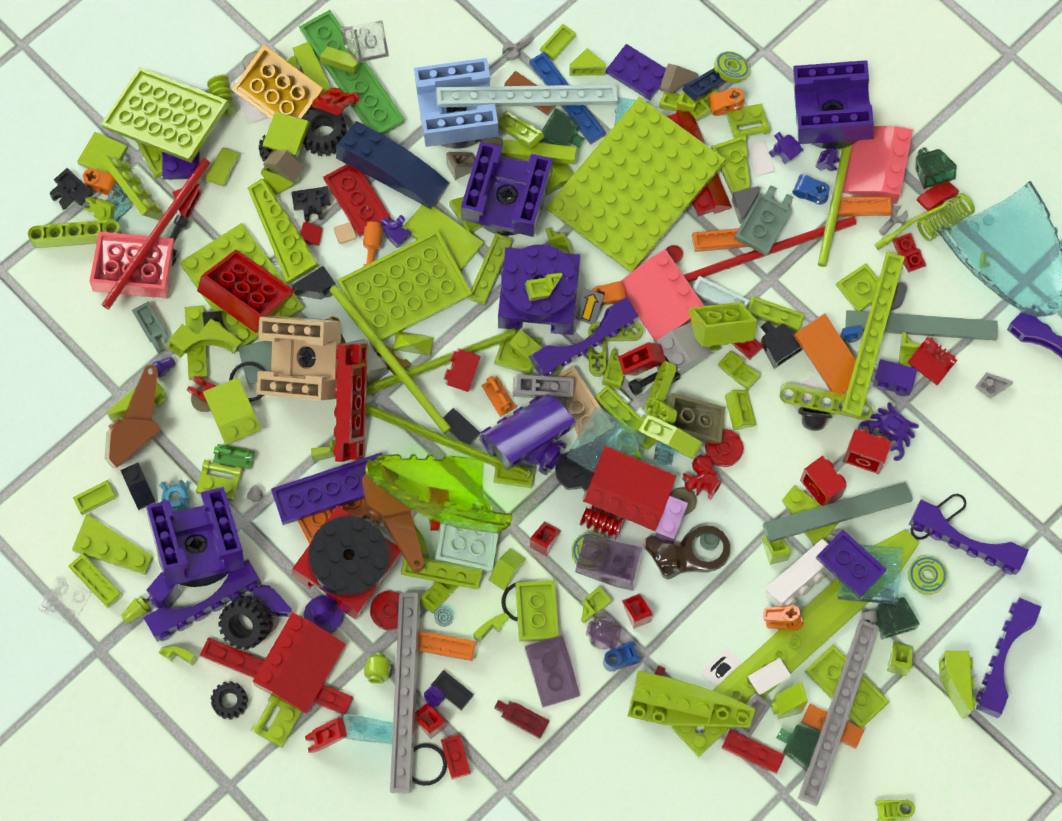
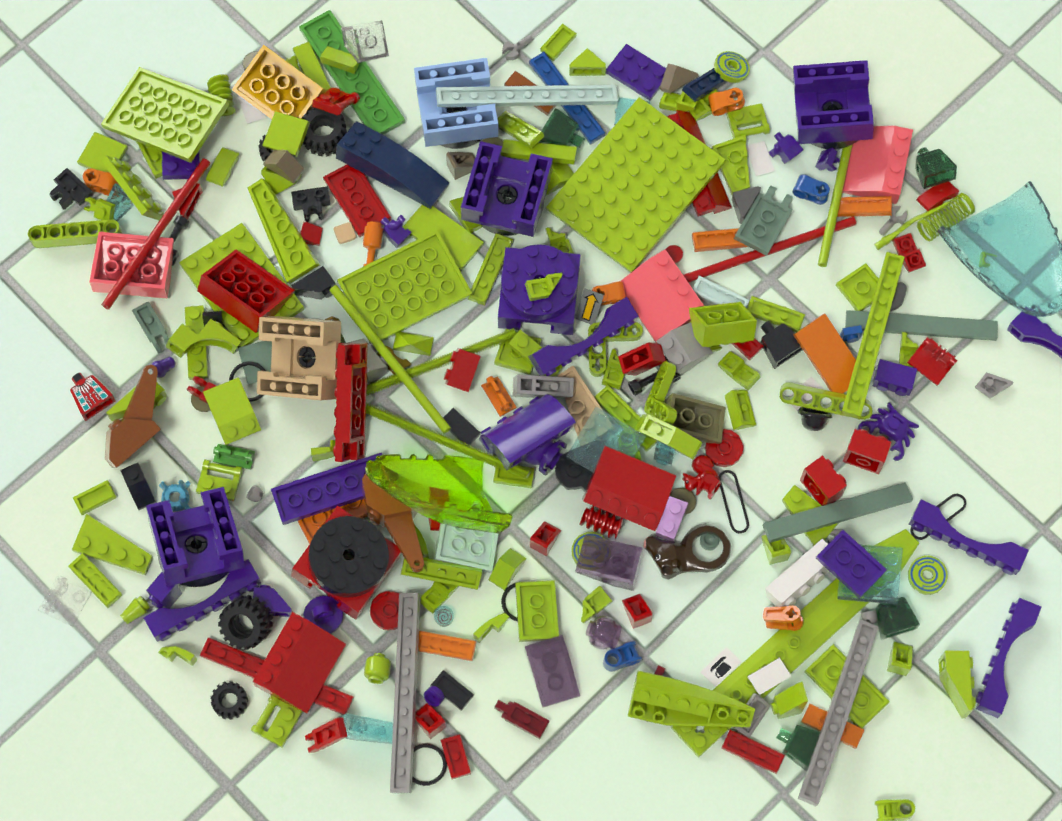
(90, 395): none -> torso
(741, 499): none -> black piece

